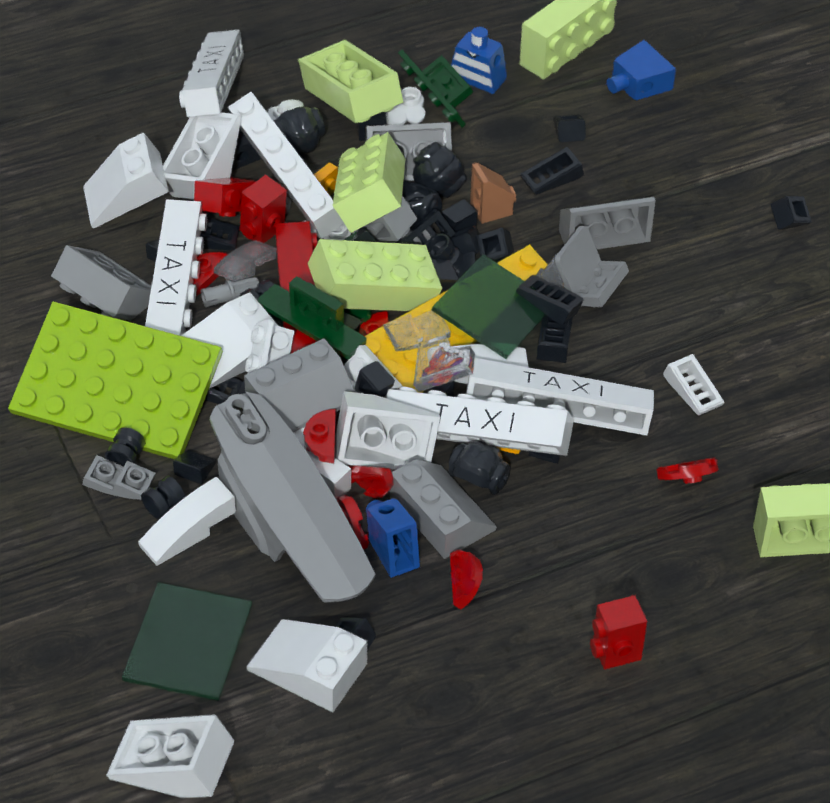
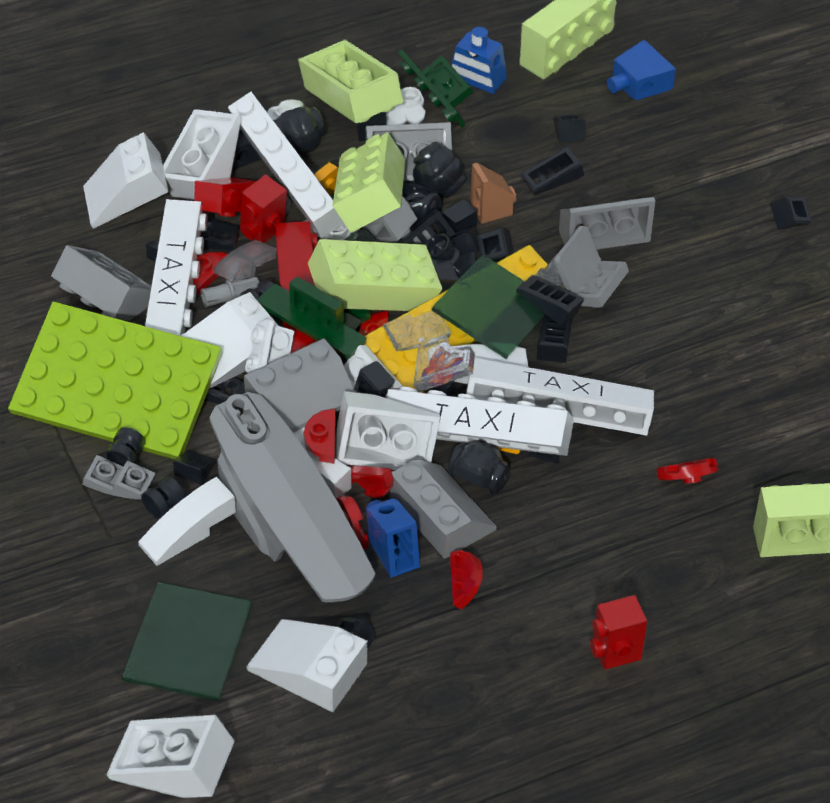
(212, 74): white brick -> none
(691, 366): white slope -> none

